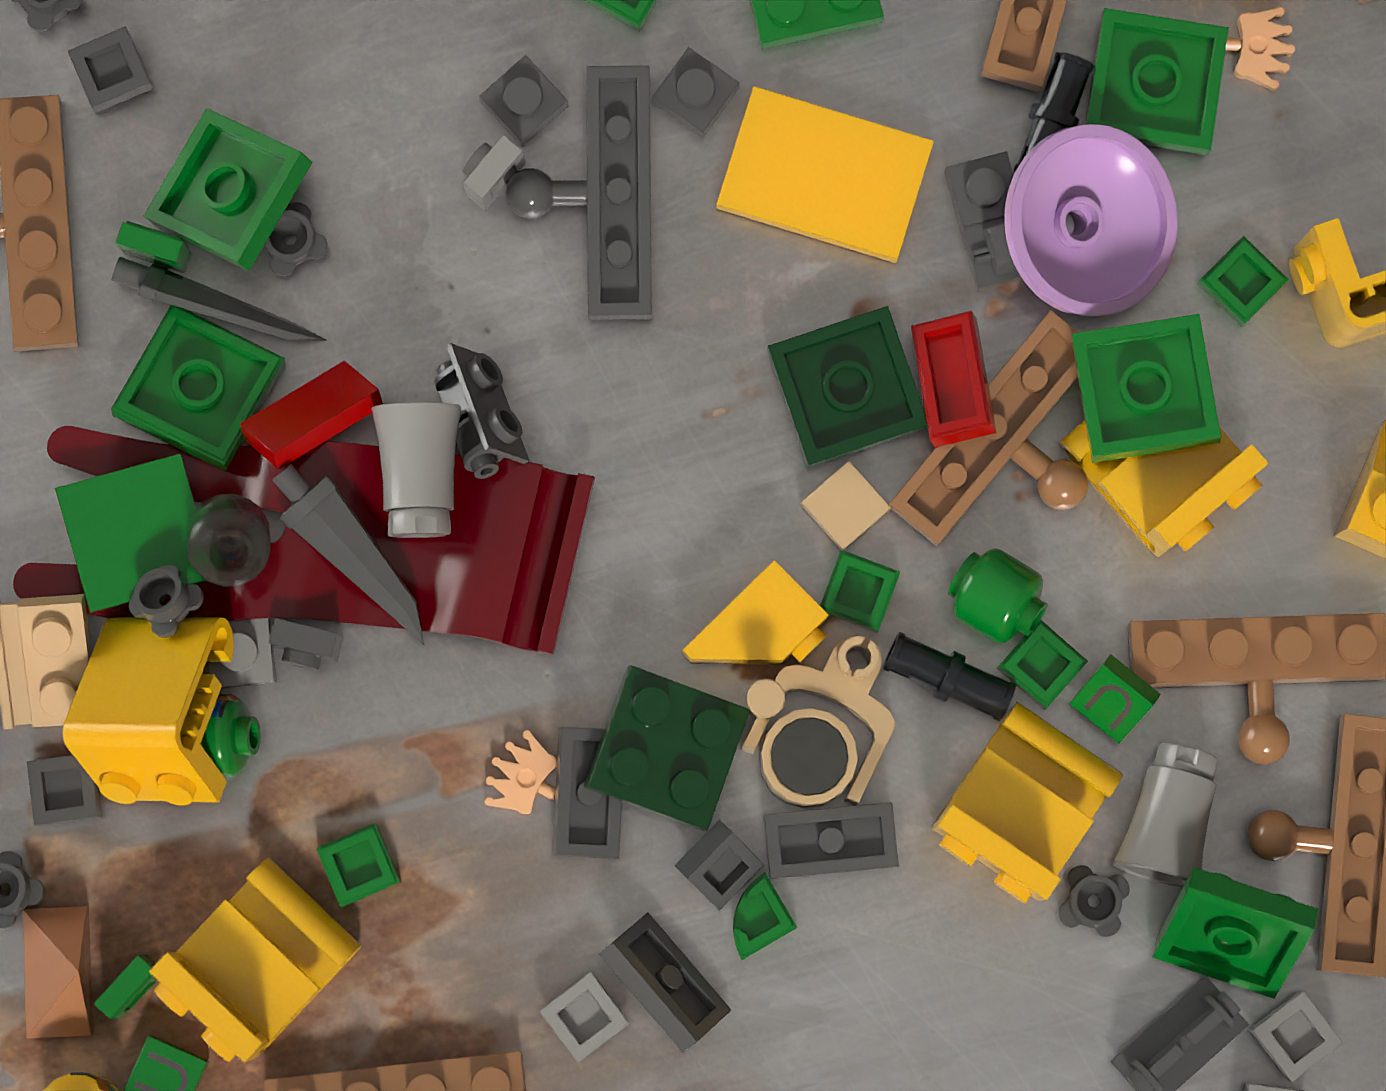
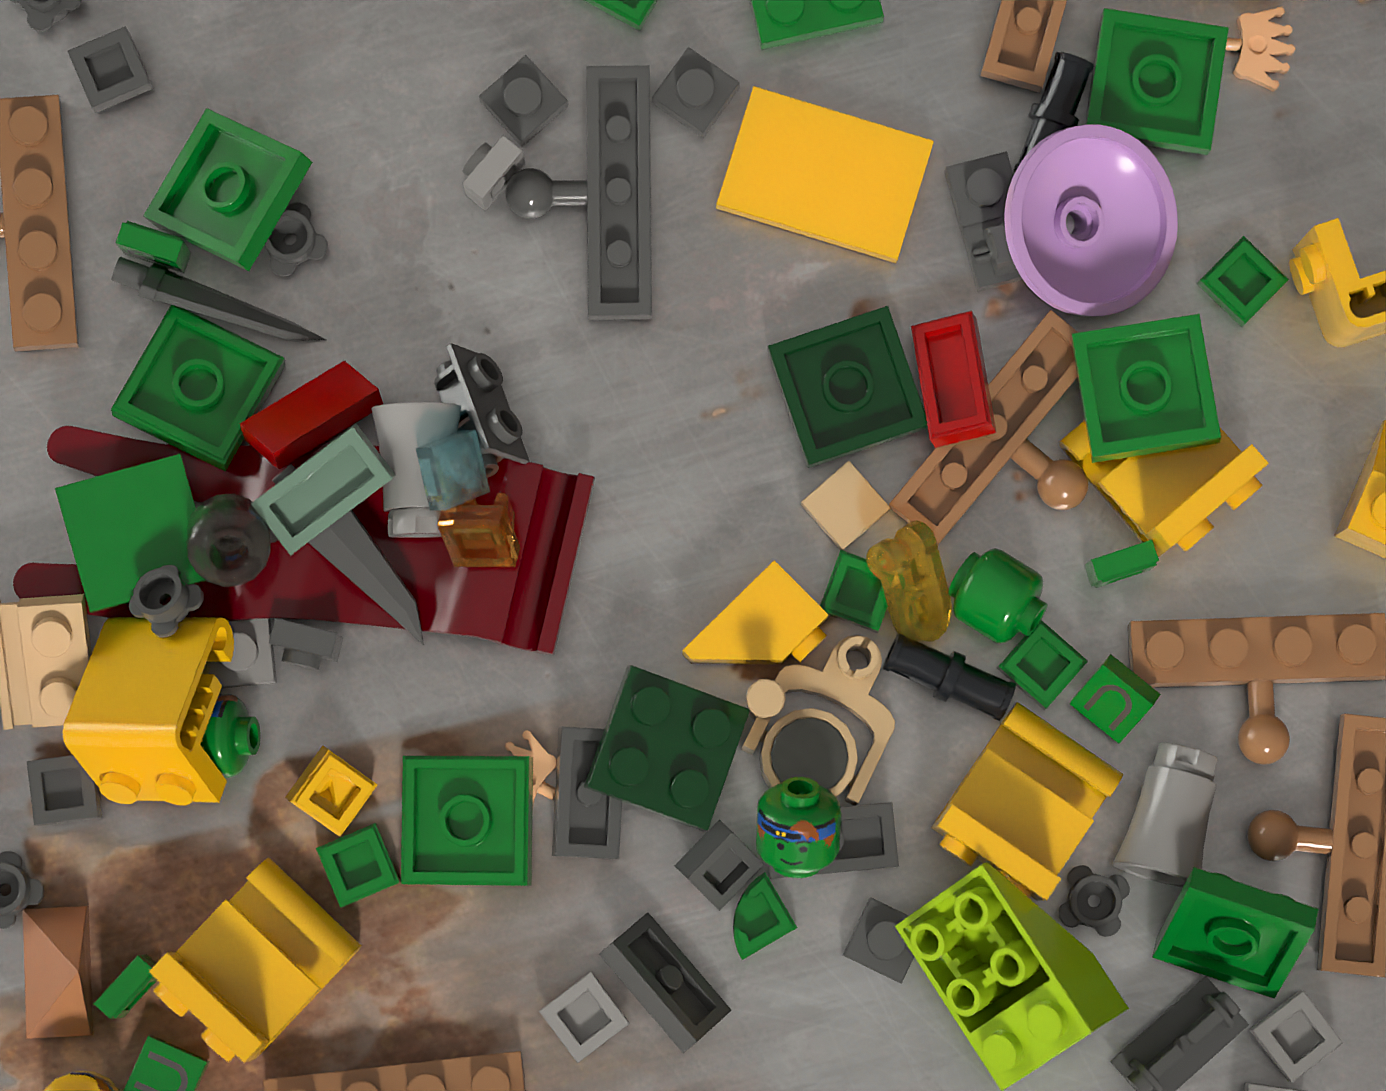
(323, 489): none -> sand green tile
(331, 791): none -> yellow tile
(452, 470): none -> clear light blue tile
(467, 820): none -> green tile
(480, 533): none -> clear orange tile
(798, 827): none -> green head
(878, 942): none -> dark grey plate
(913, 582): none -> clear yellow plate
(1009, 974): none -> lime slope
(1121, 564): none -> green tile

